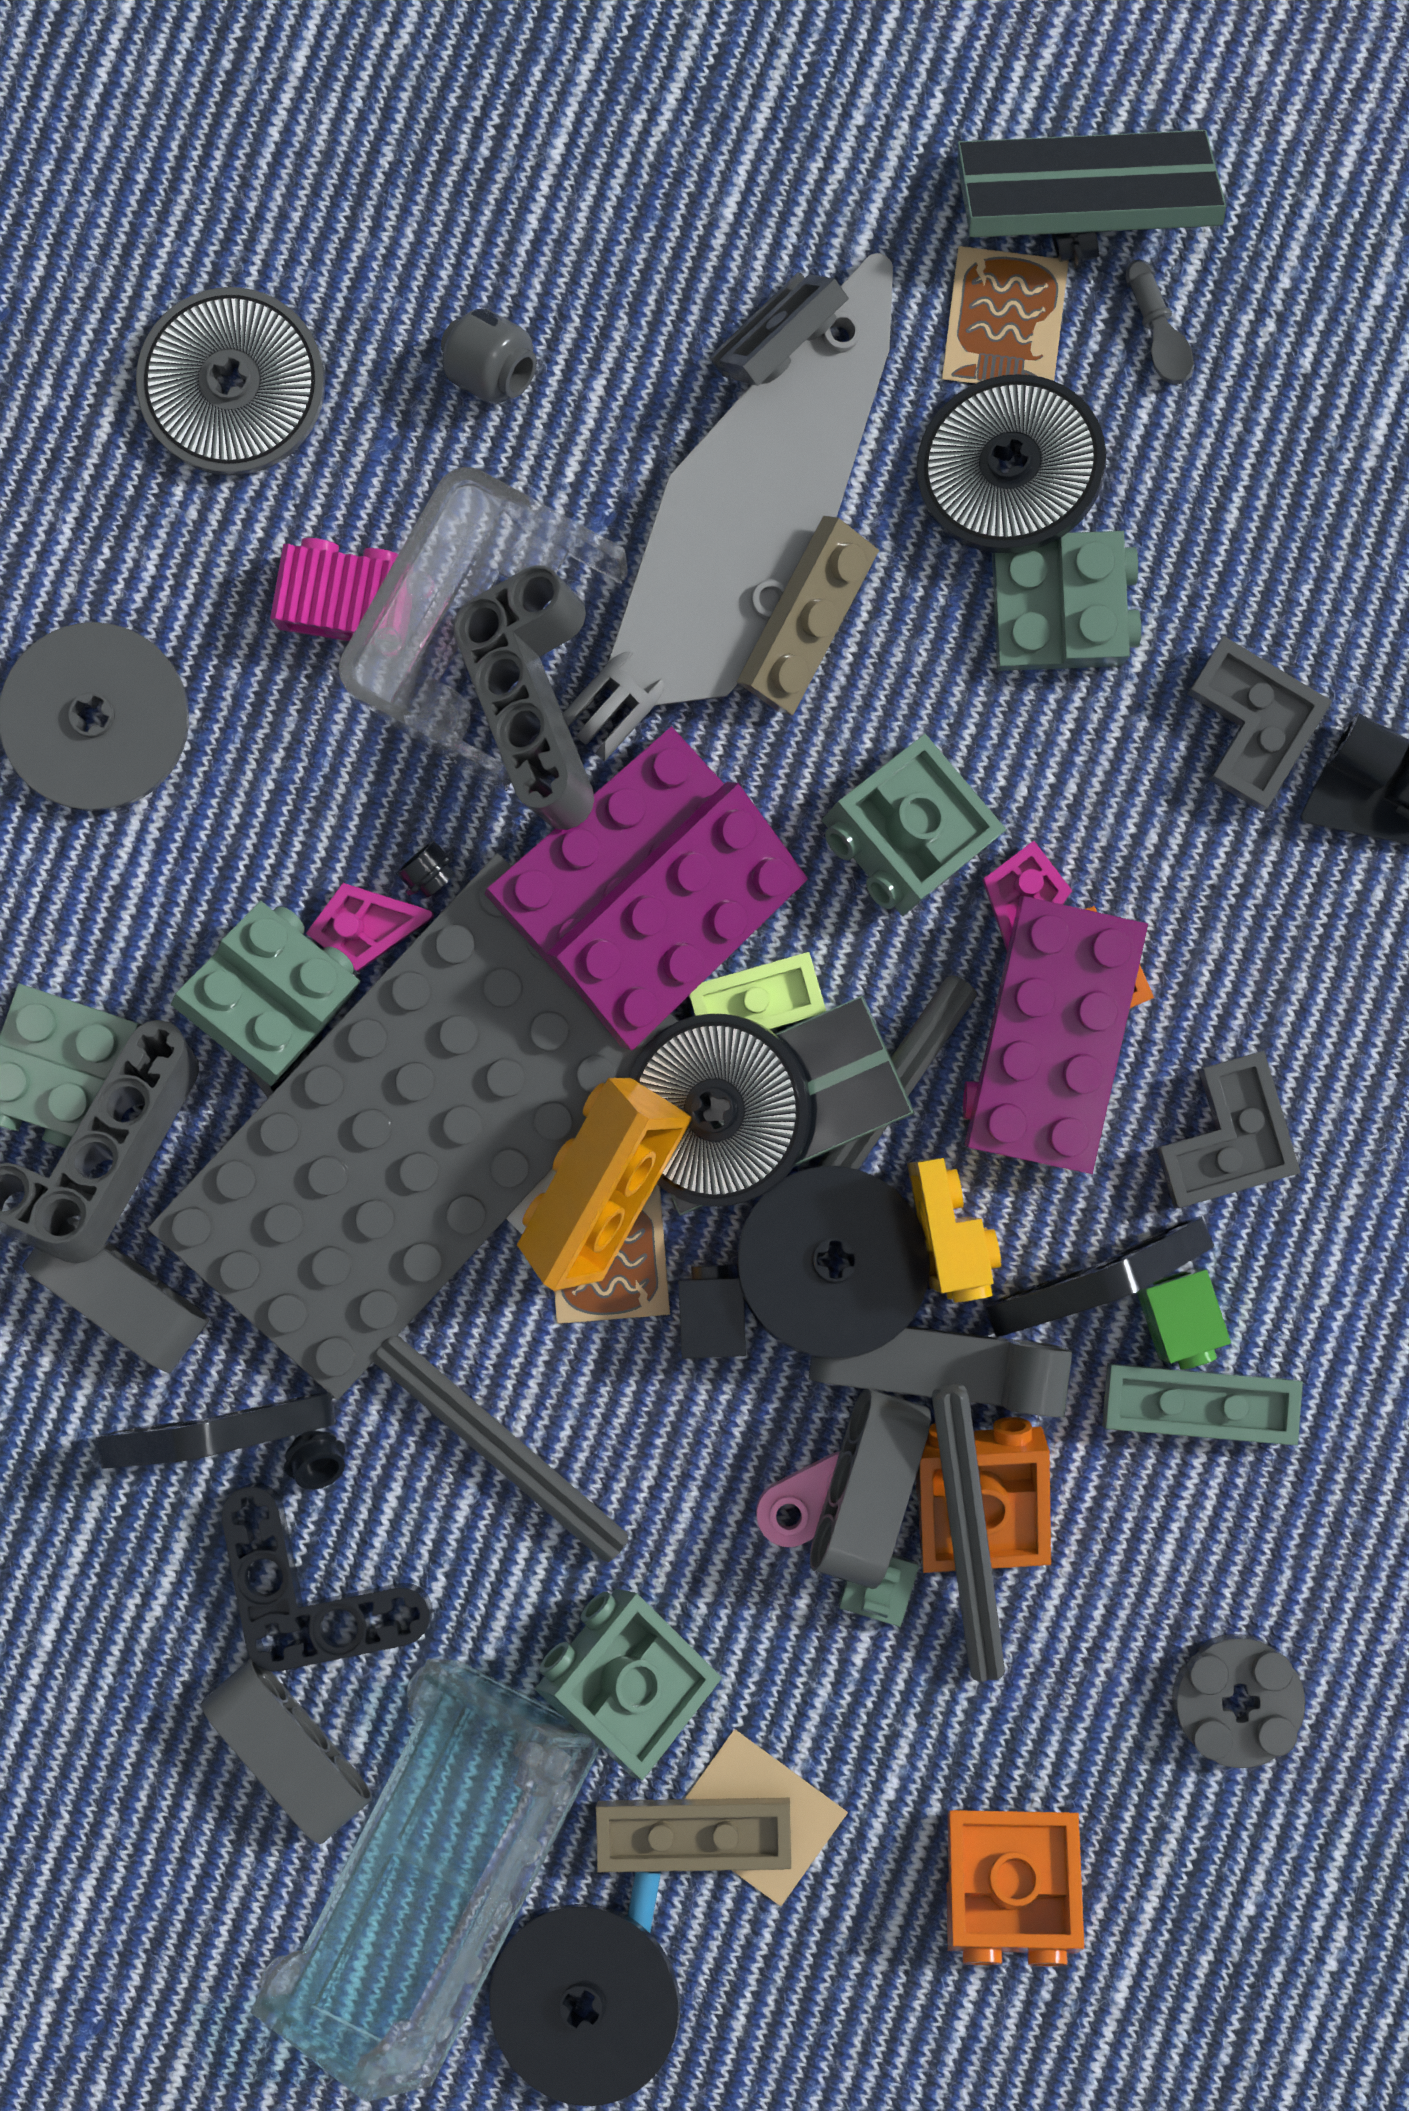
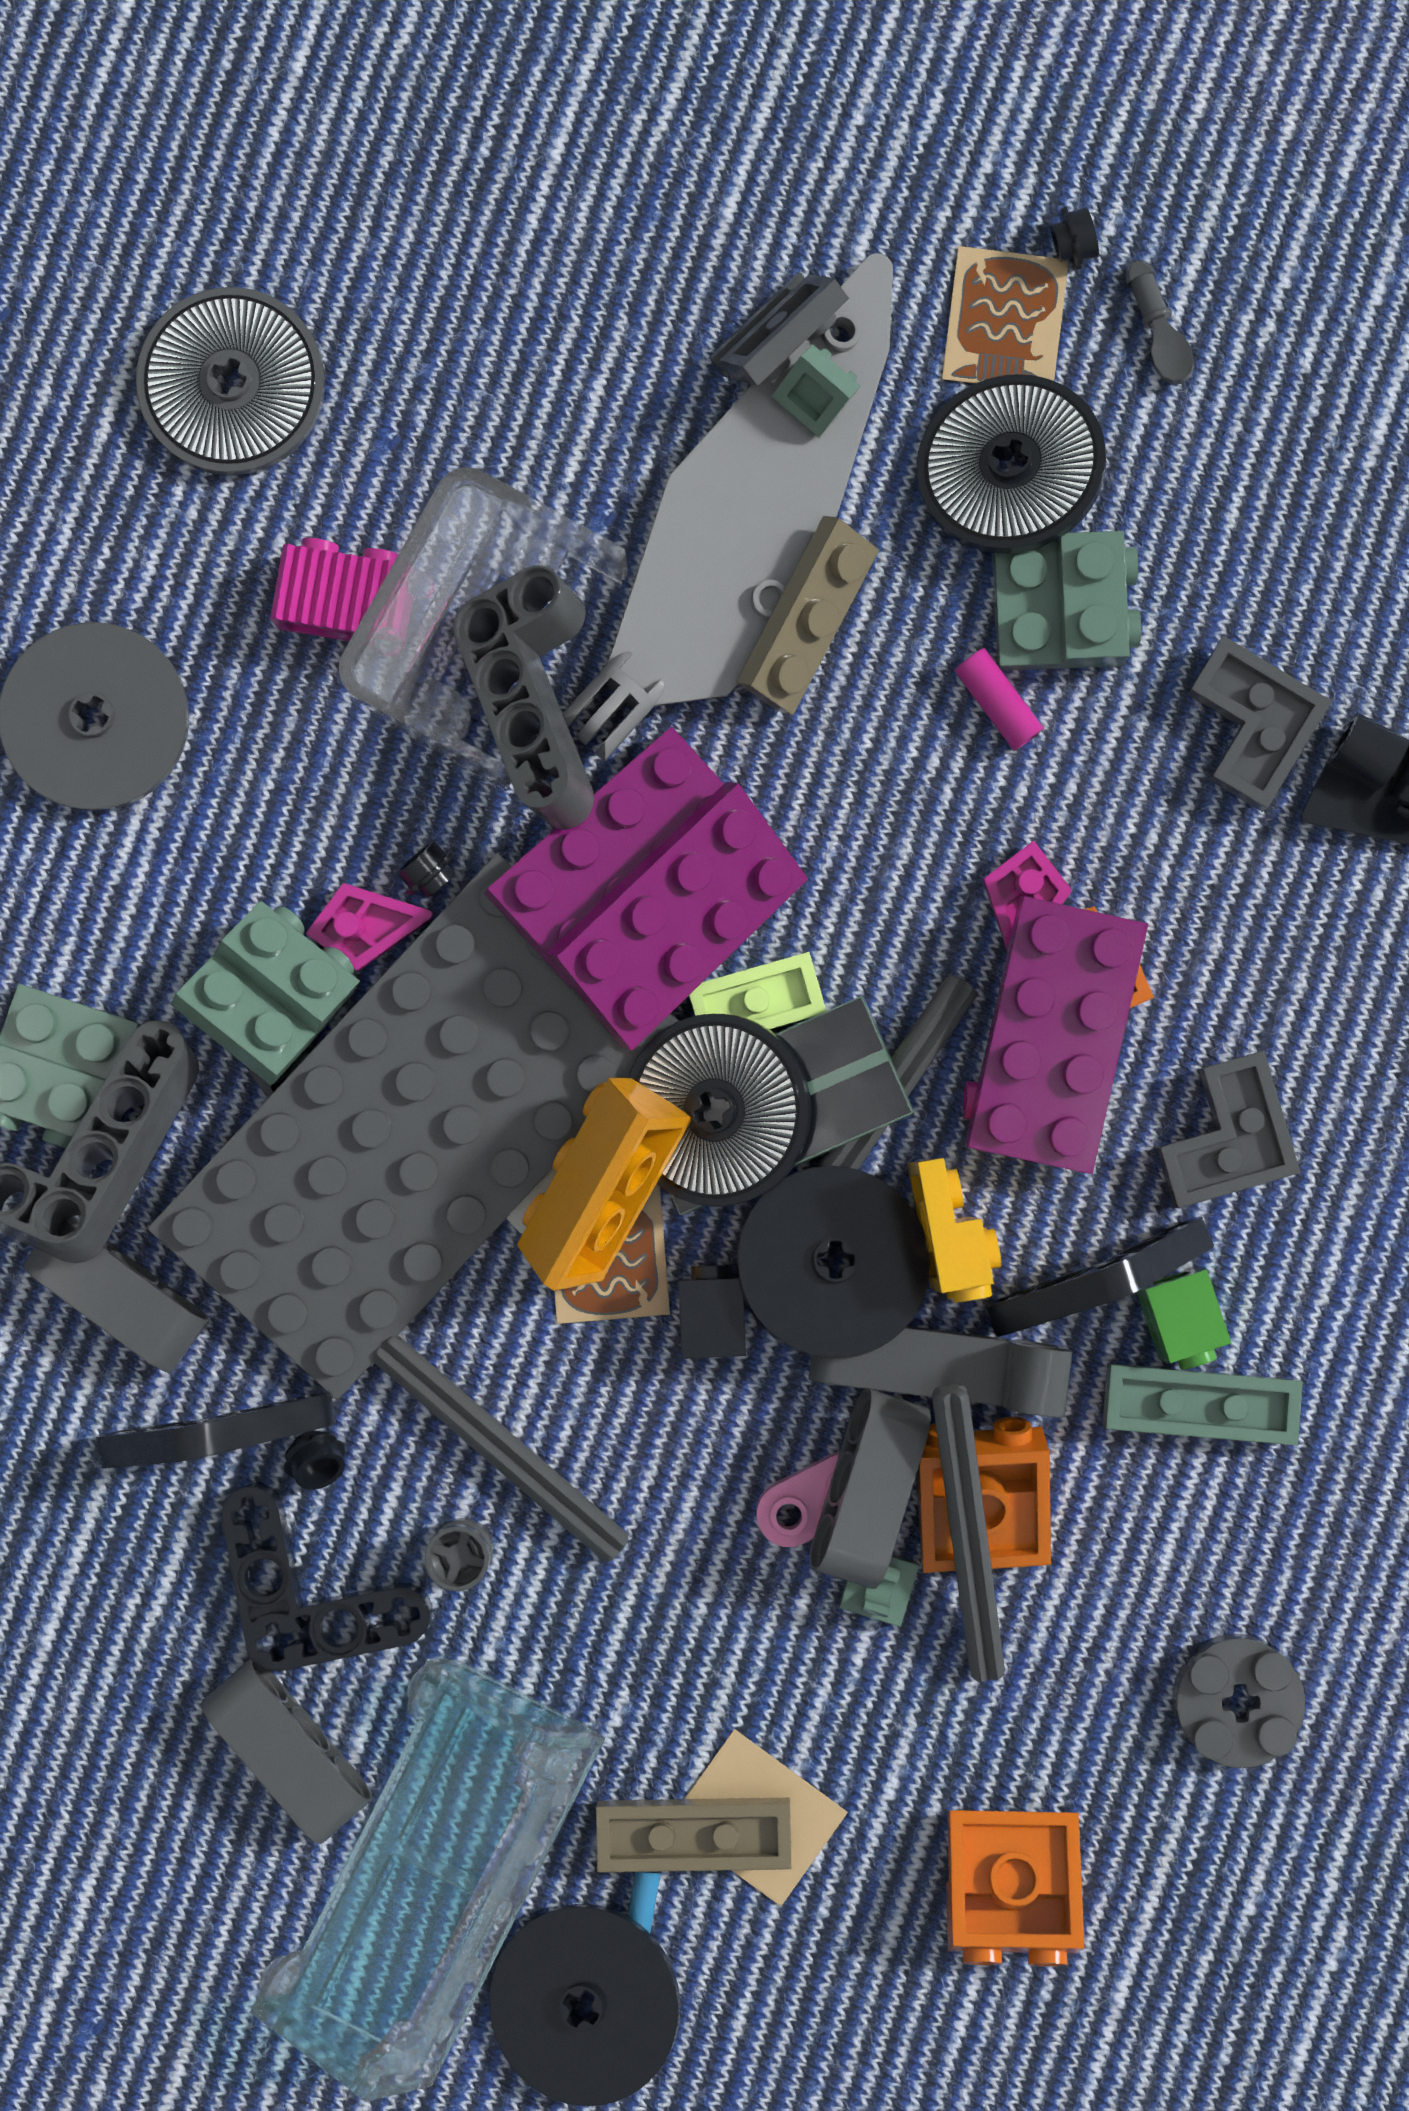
(455, 1565): none -> dark grey wheel
(488, 356): dark grey head -> none
(627, 1680): sand green plate -> none
(816, 390): none -> sand green tile
(911, 826): sand green plate -> none
(999, 699): none -> dark pink hinge
(1090, 183): black tile -> none

